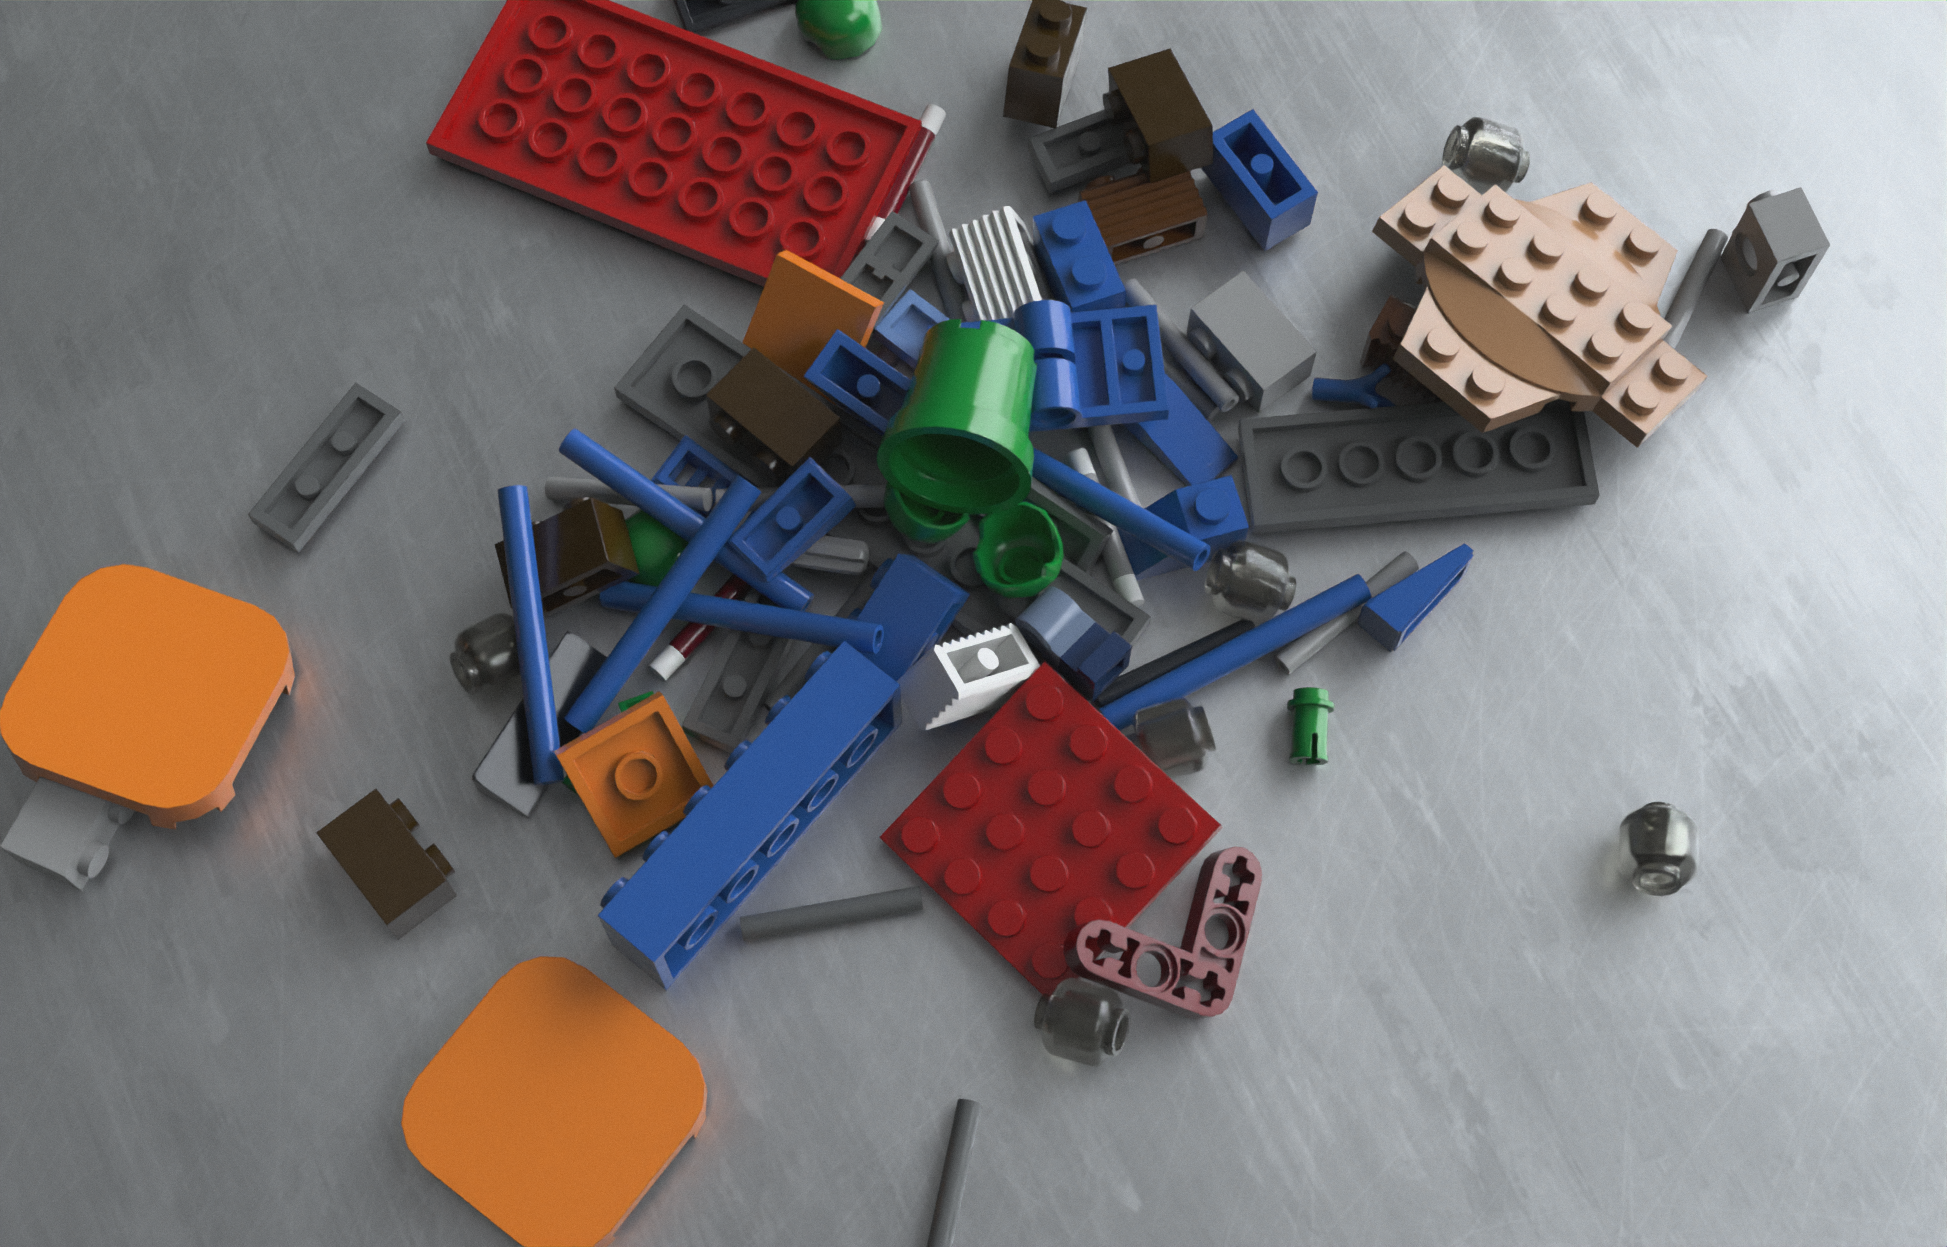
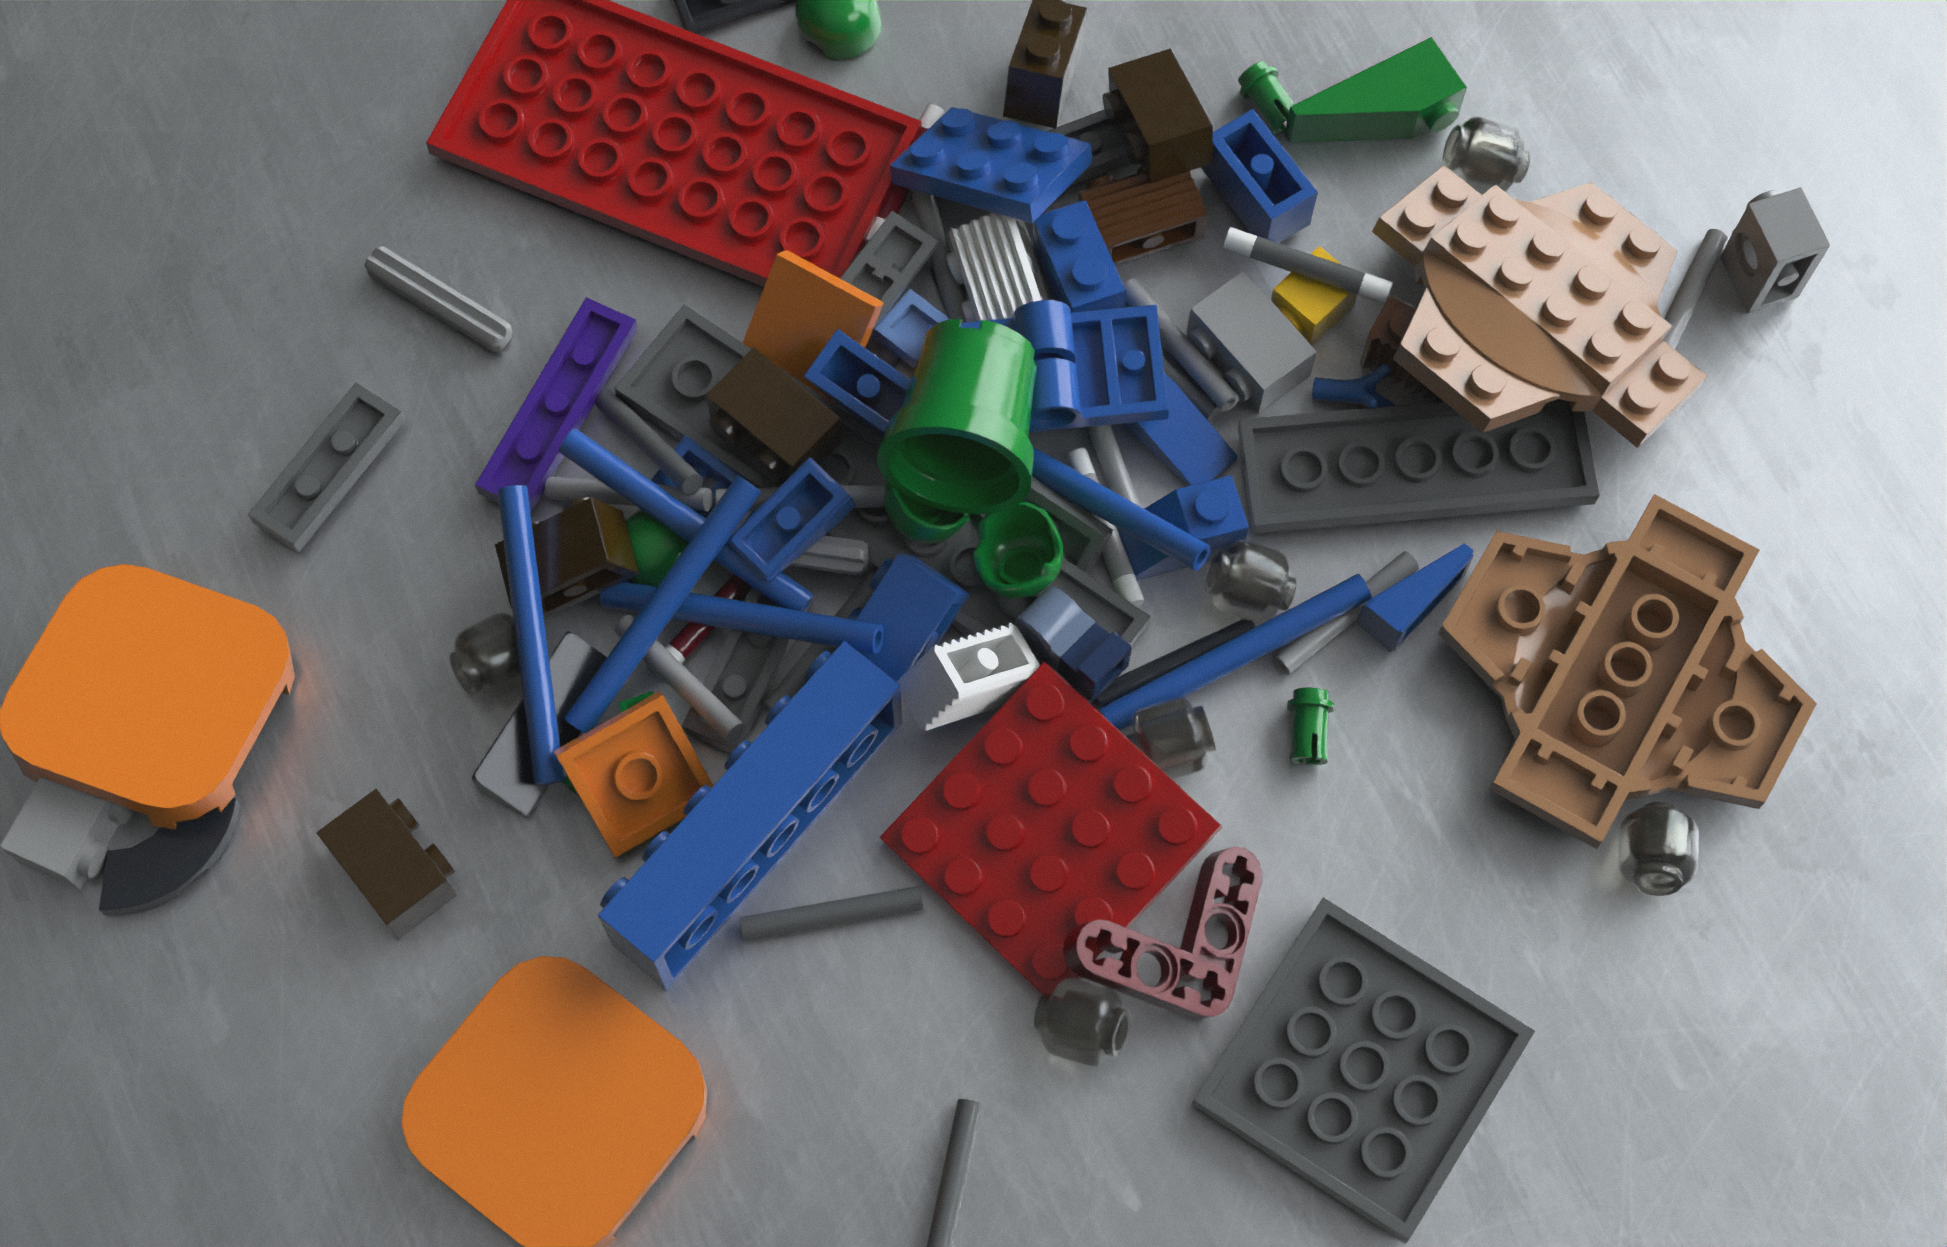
(165, 862): none -> black tile
(439, 299): none -> light grey axle
(558, 401): none -> dark purple plate
(649, 442): none -> dark grey bar
(689, 687): none -> light grey bar
(992, 164): none -> blue plate
(1267, 94): none -> green pin
(1307, 265): none -> dark grey bar
(1312, 304): none -> yellow brick
(1363, 1069): none -> dark grey plate
(1384, 102): none -> green slope
(1626, 671): none -> medium nougat plate

